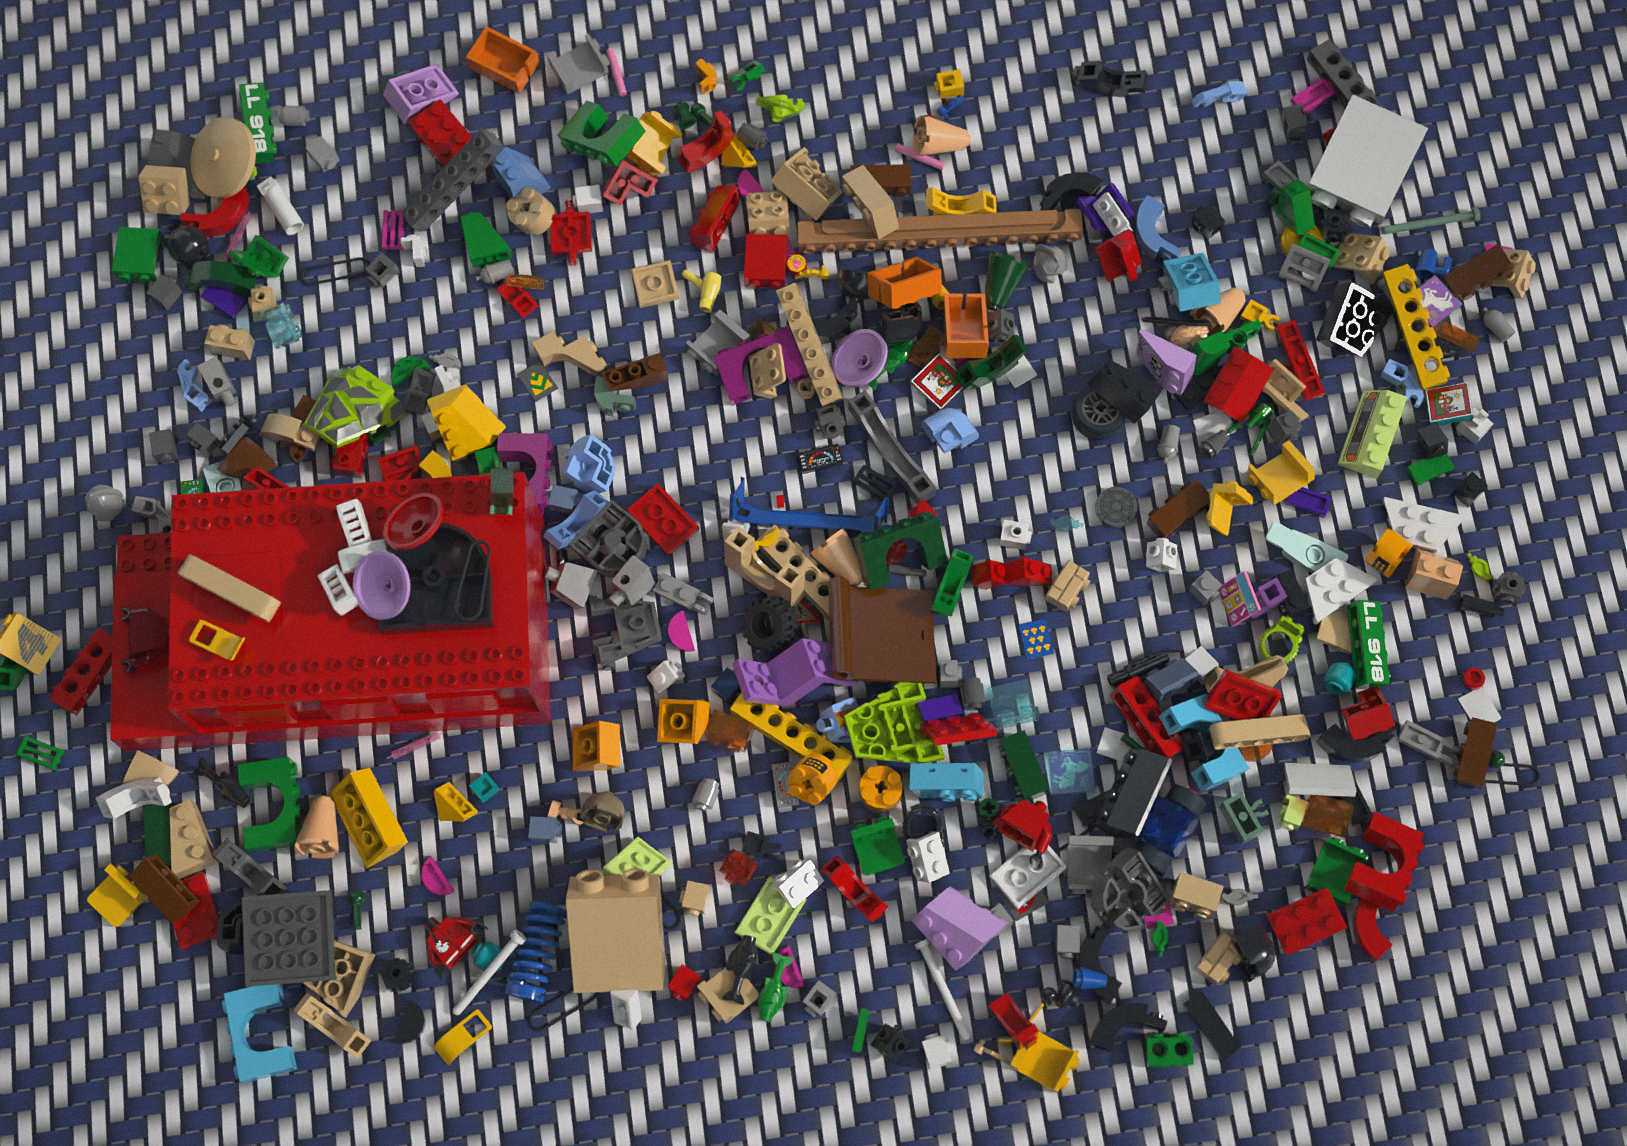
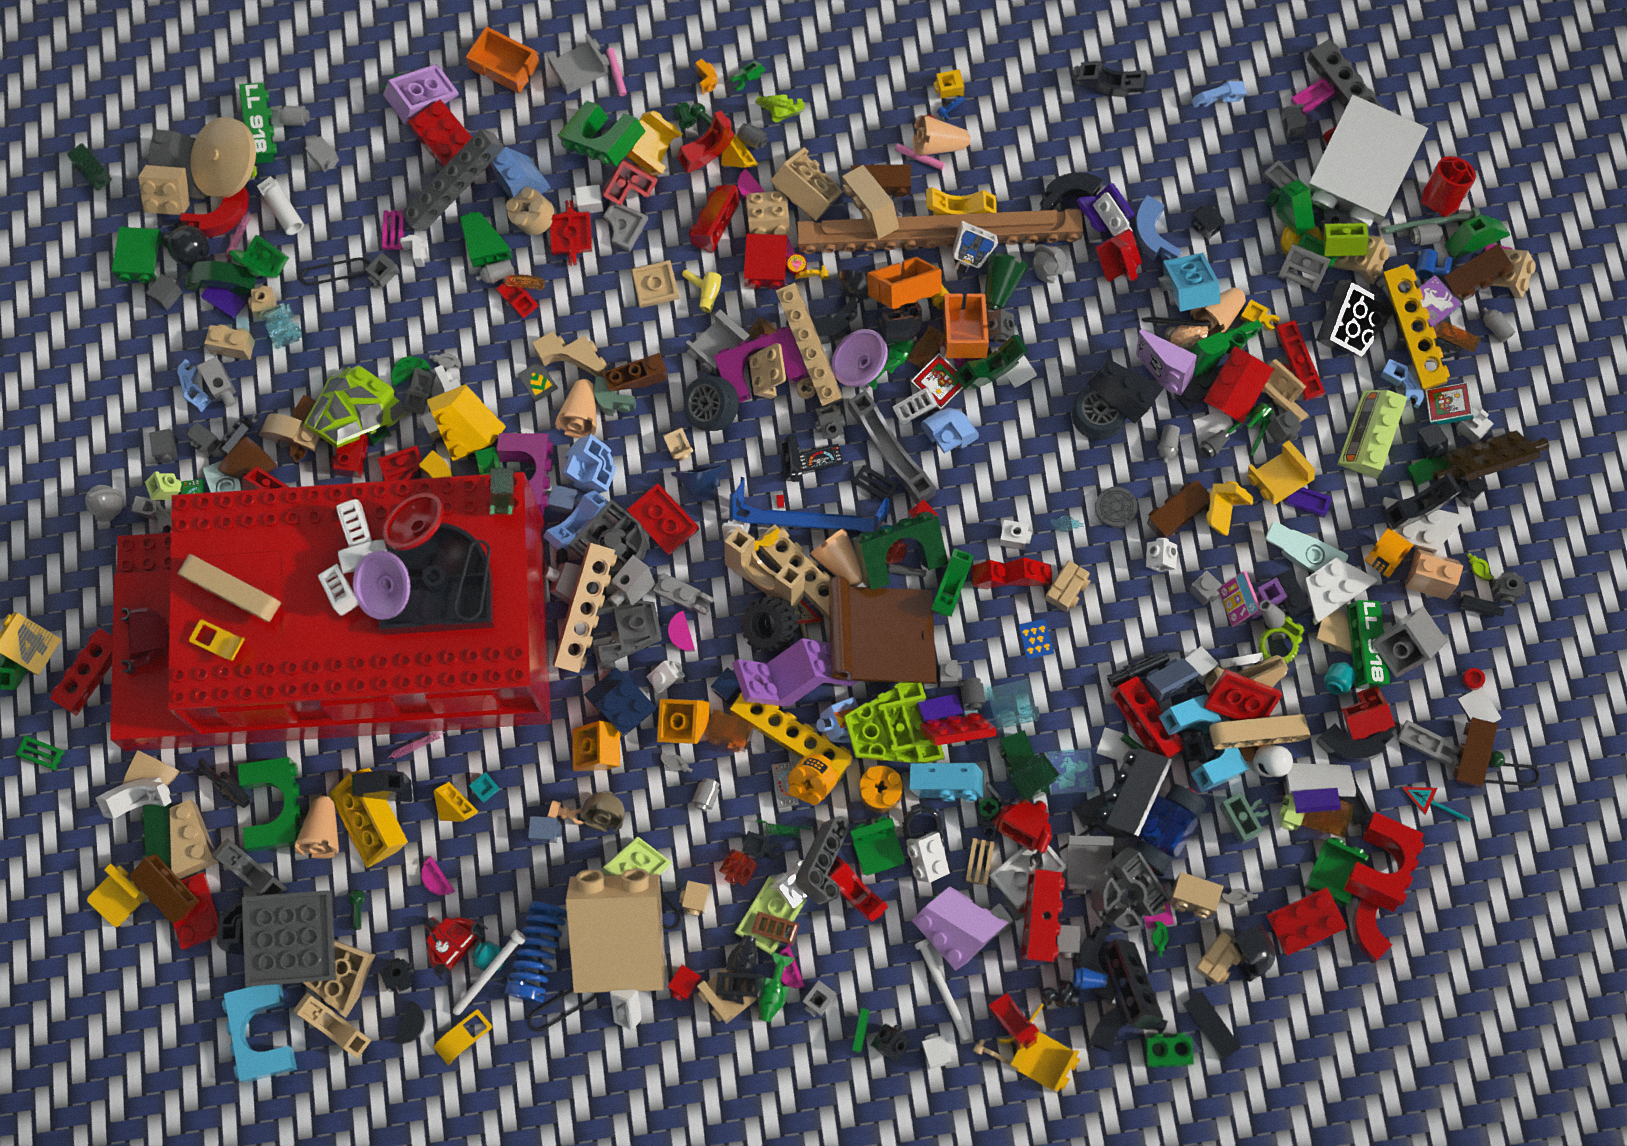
(89, 167): none -> clear green brick
(167, 486): none -> yellowish green brick
(383, 785): none -> black slope
(574, 615): none -> tan brick
(578, 411): none -> light nougat cone
(620, 701): none -> dark blue bracket
(626, 225): none -> light grey tile
(675, 763): none -> light grey piece
(678, 444): none -> tan bracket
(700, 481): none -> dark blue hat
(711, 403): none -> black wheel
(758, 985): none -> black slope
(777, 920): none -> dark orange slope
(789, 827): none -> green piece
(790, 459): none -> black hinge
(812, 875): none -> dark grey beam
(927, 392): none -> white slope
(972, 246): none -> torso
(983, 843): none -> tan tile
(992, 791): none -> black piece
(1033, 778): none -> clear green brick
(1040, 932): none -> red brick
(1132, 984): none -> black brick
(1241, 660): none -> white tile
(1272, 614): none -> light grey cone
(1275, 759): none -> white helmet
(1316, 800): none -> dark purple tile
(1345, 239): none -> lime brick
(1410, 642): none -> light grey slope
(1422, 504): none -> black arch
(1424, 797): none -> piece
(1426, 234): none -> light grey brick
(1448, 185): none -> red cylinder
(1475, 235): none -> green slope
(1491, 456): none -> dark brown plate

